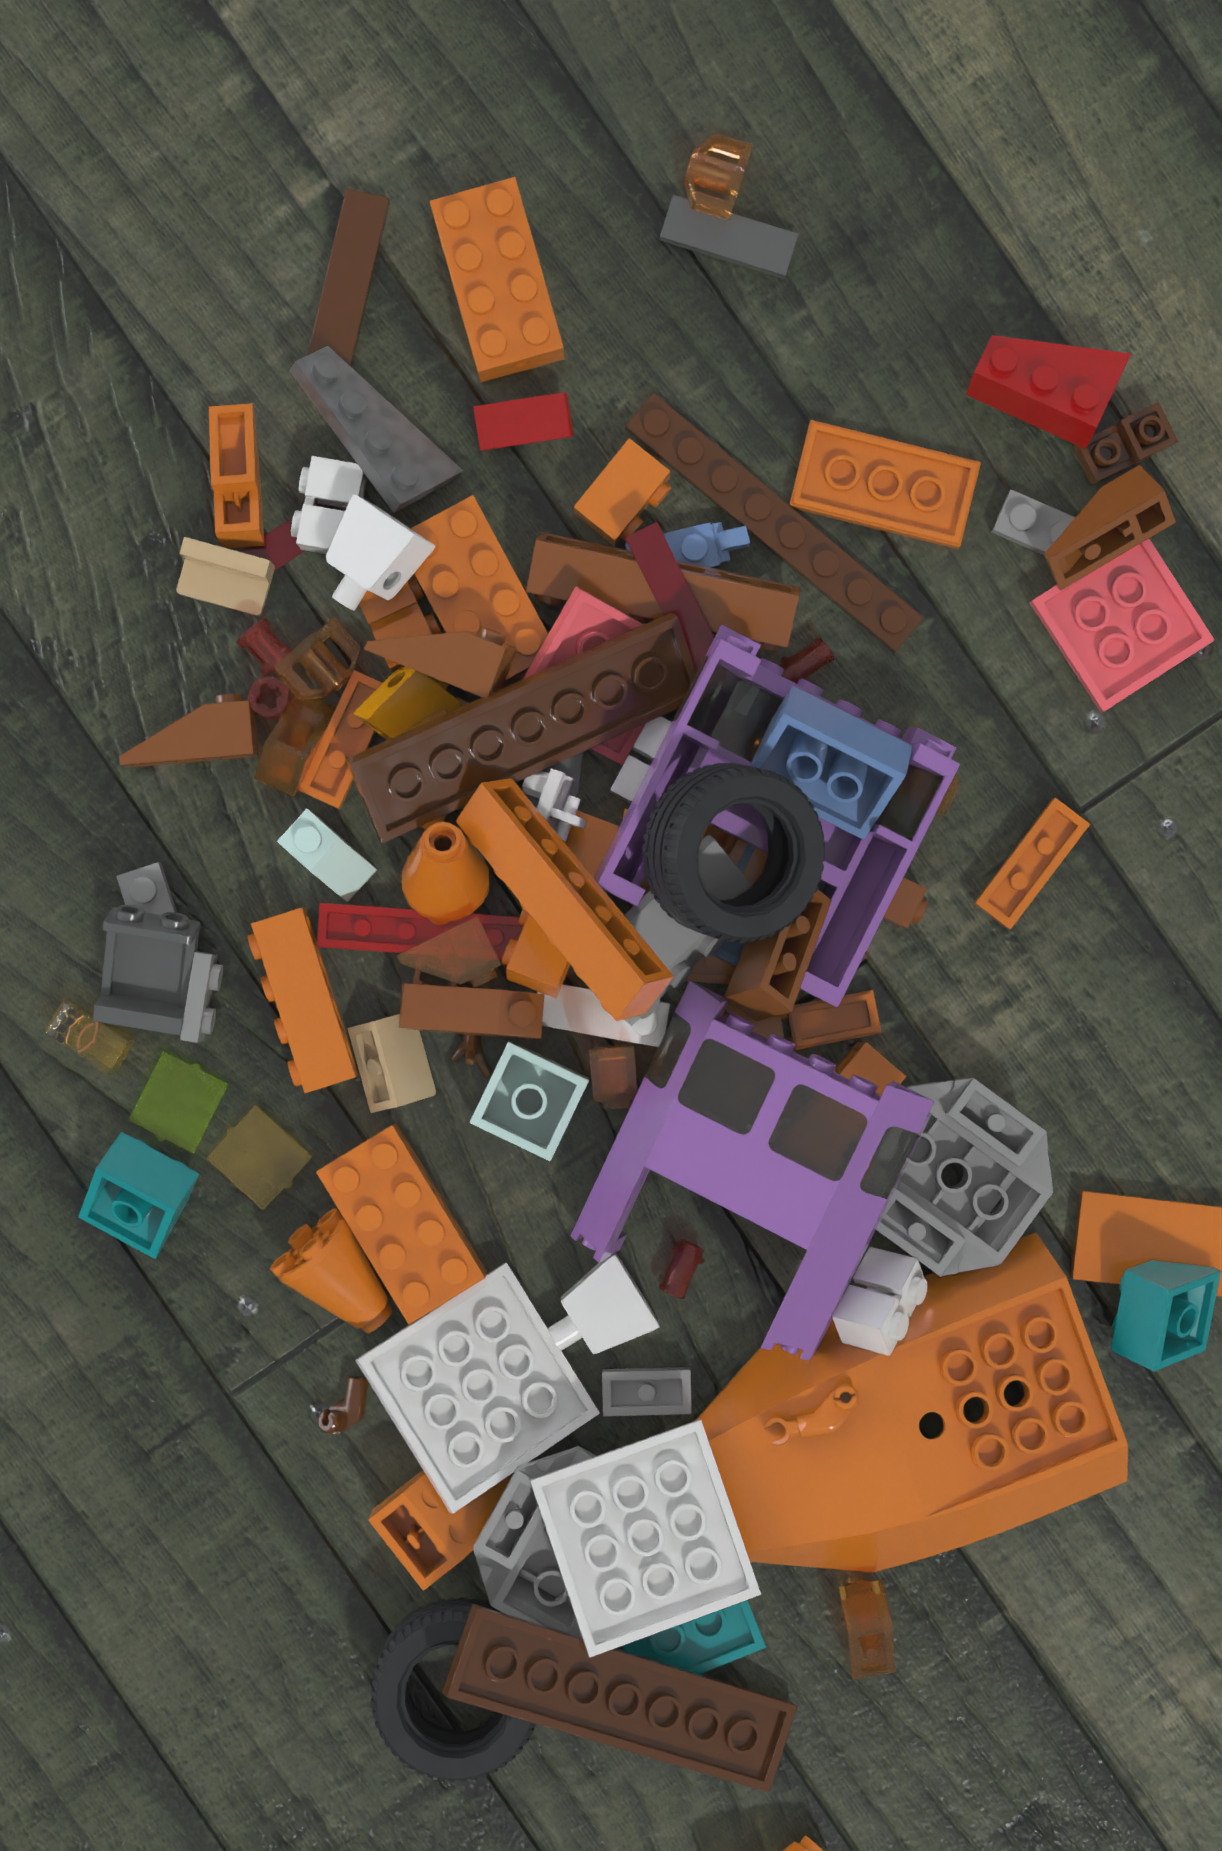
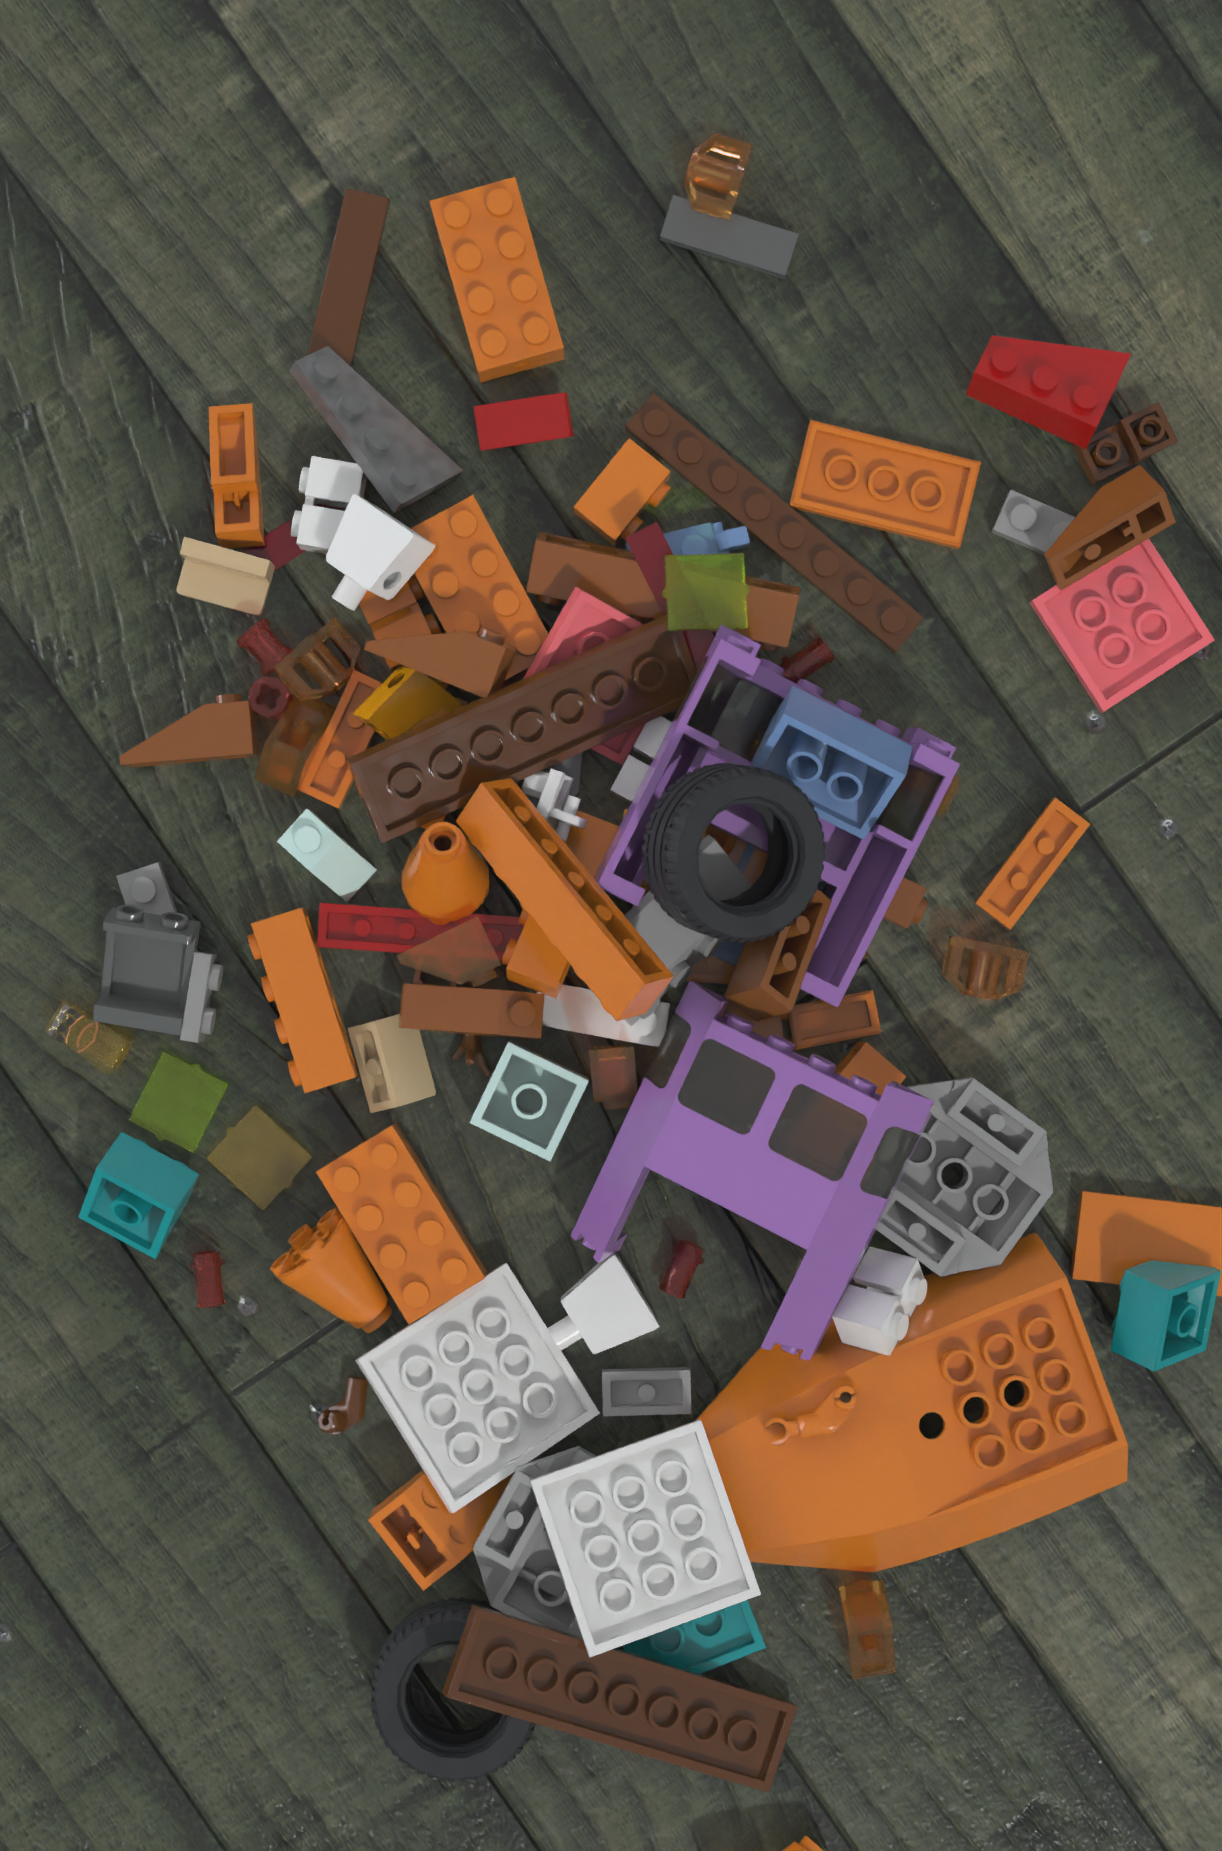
(208, 1278): none -> clear red pin
(705, 591): none -> clear neon green piece
(984, 968): none -> clear orange piece

